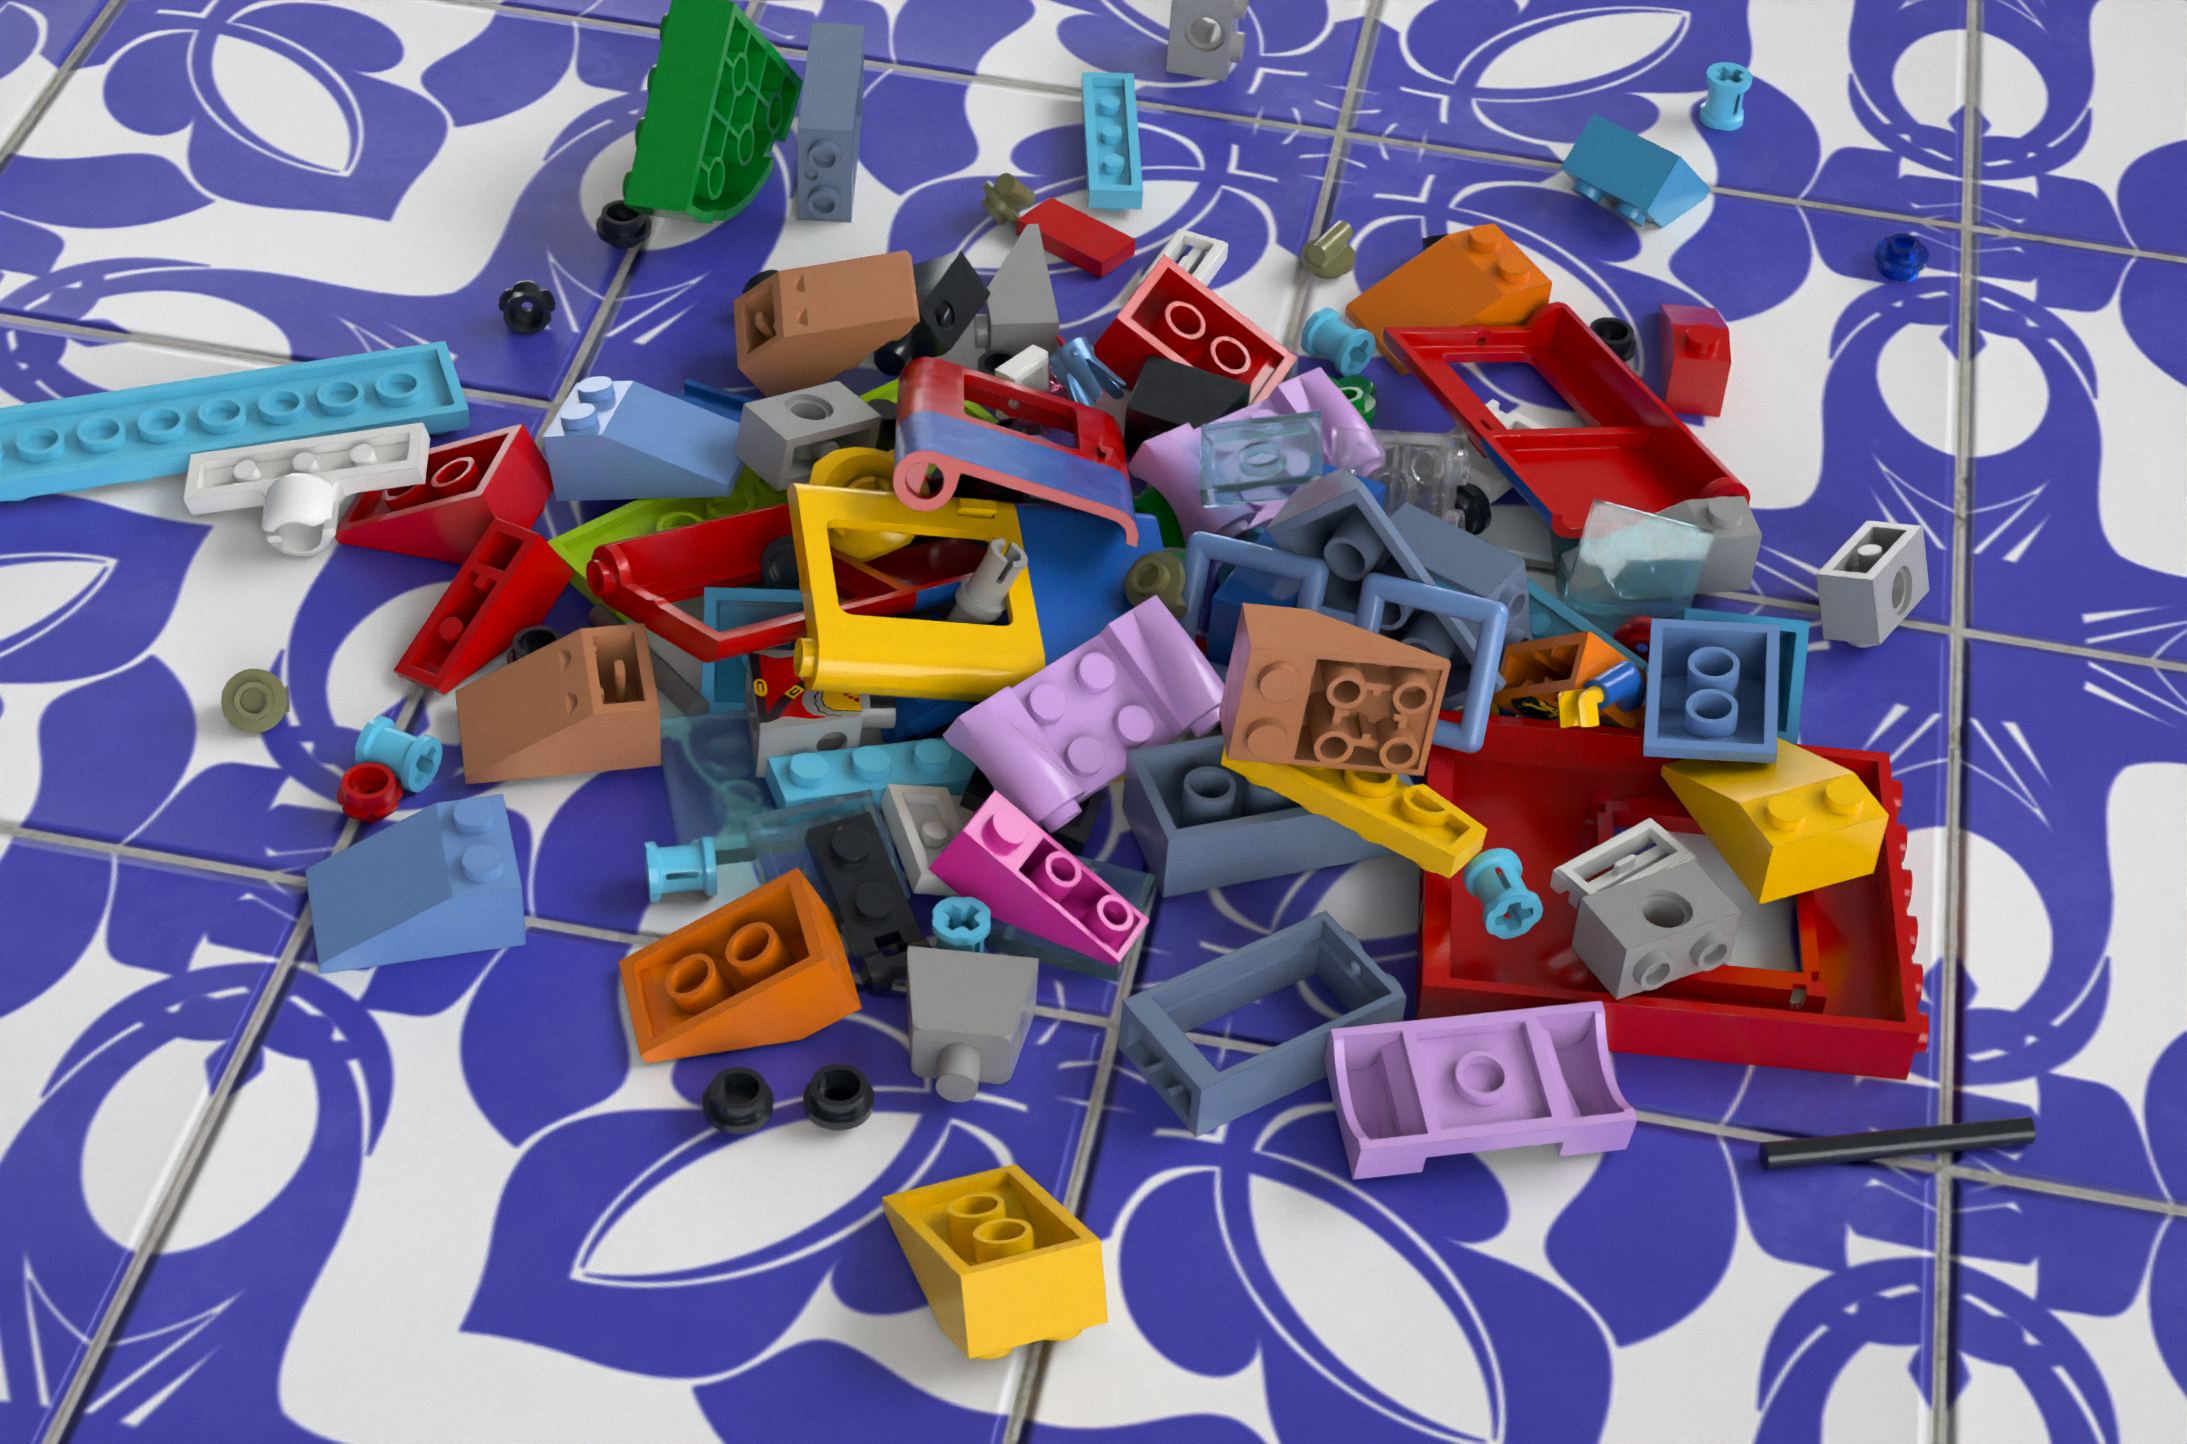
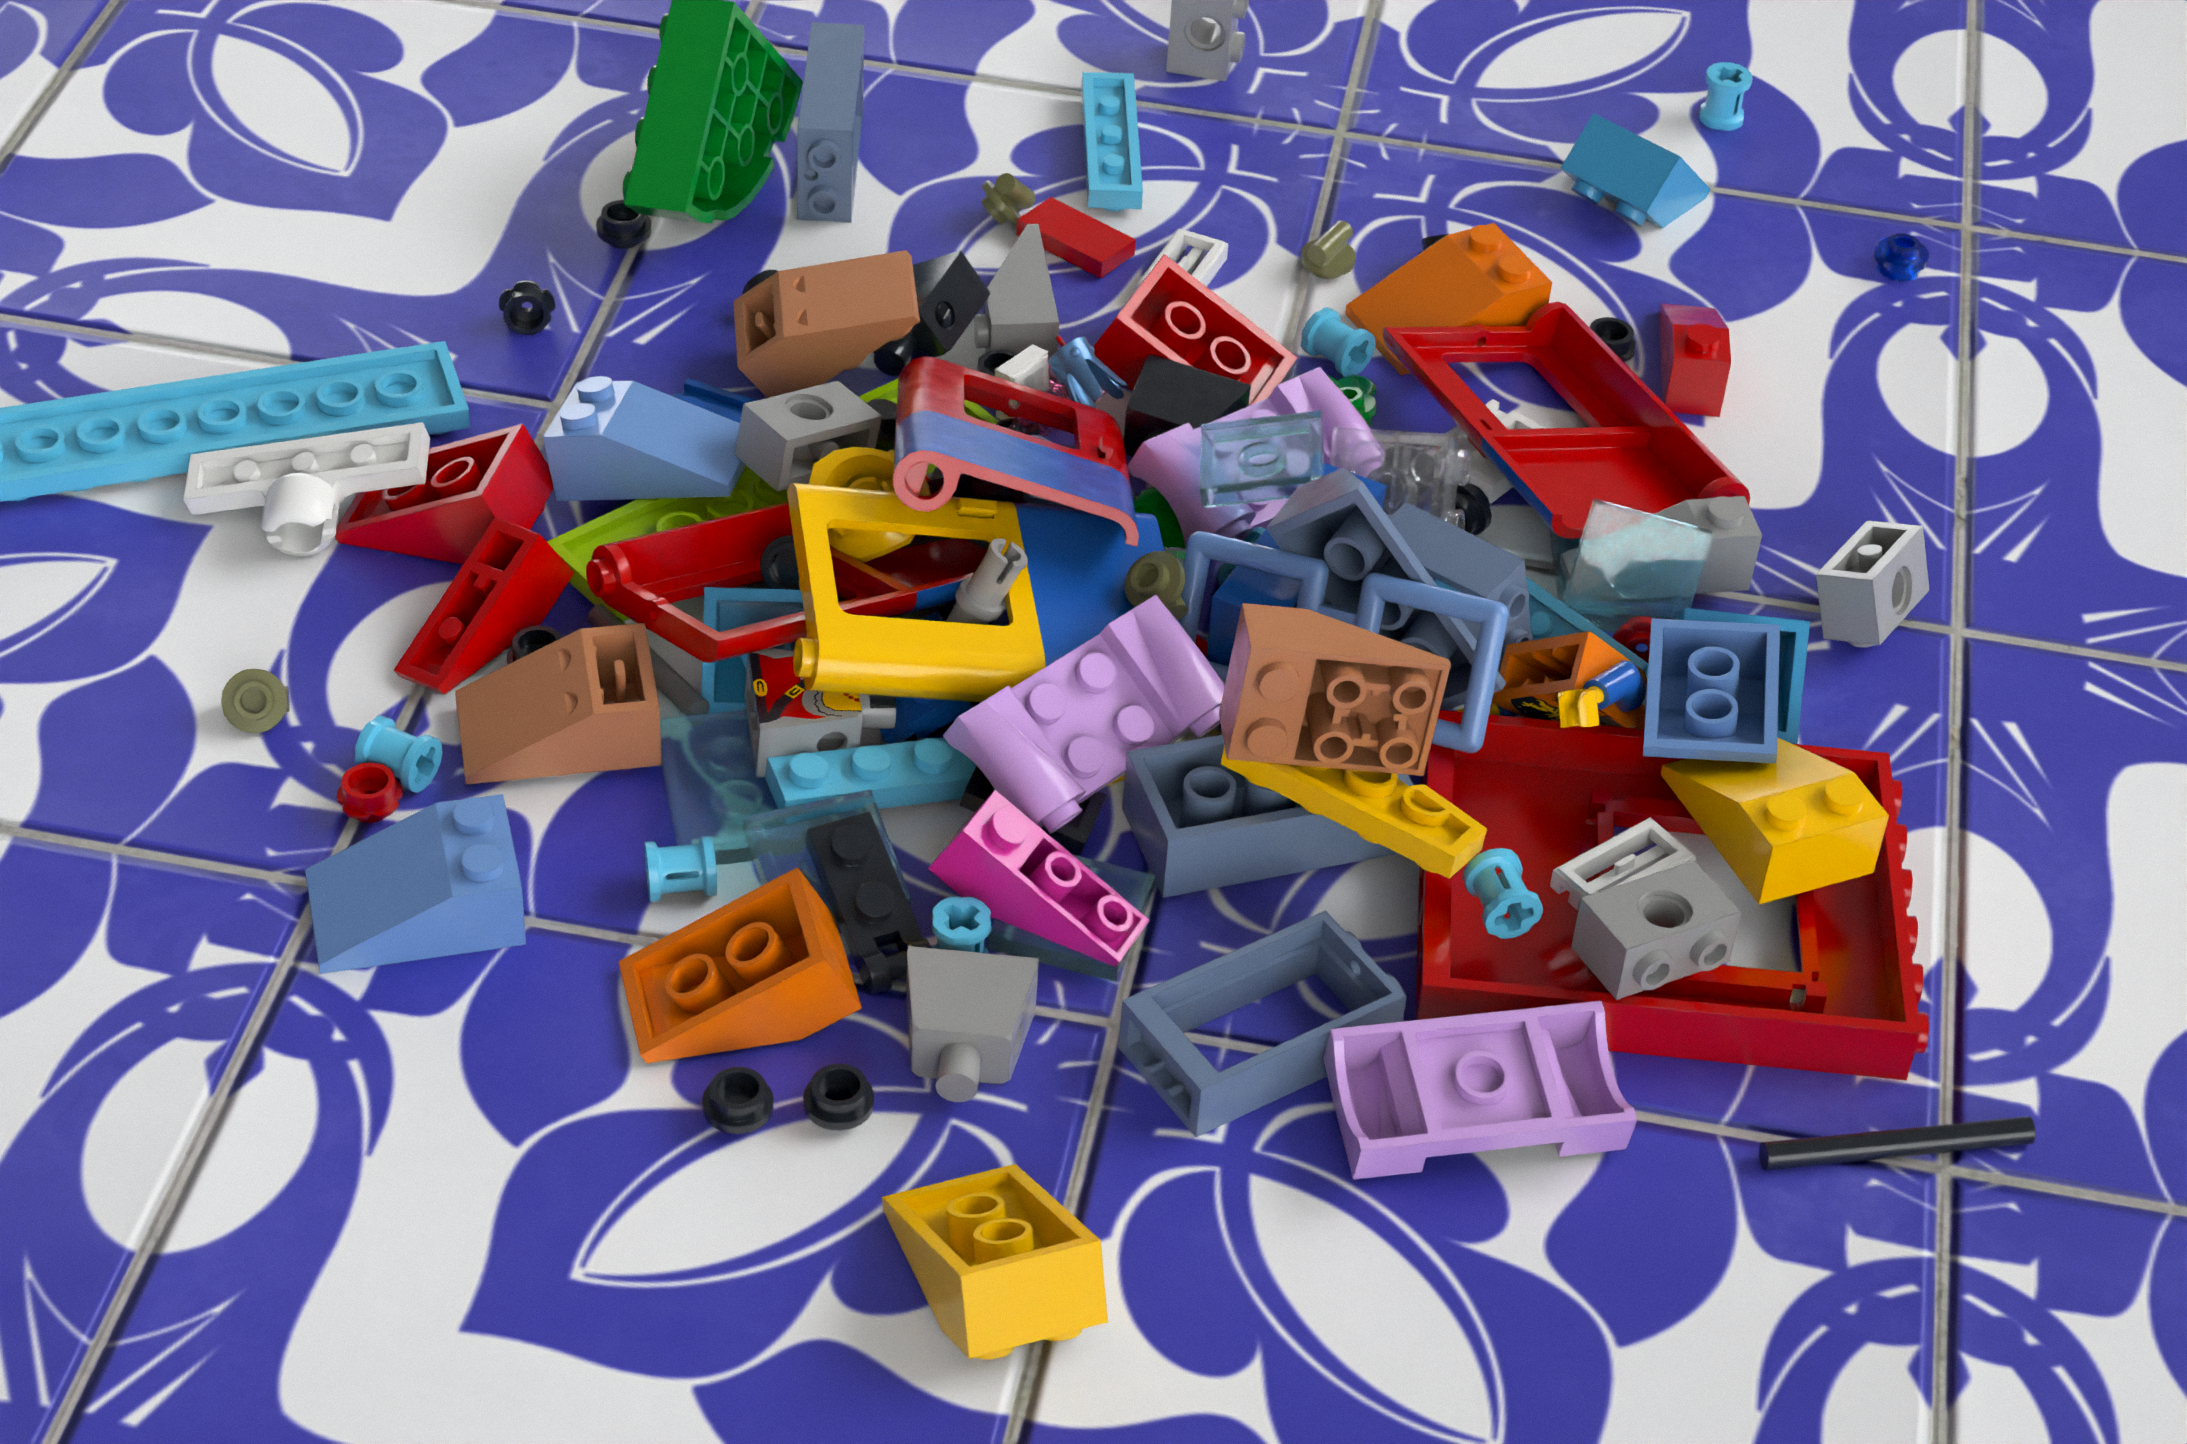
(921, 826): white plate -> none

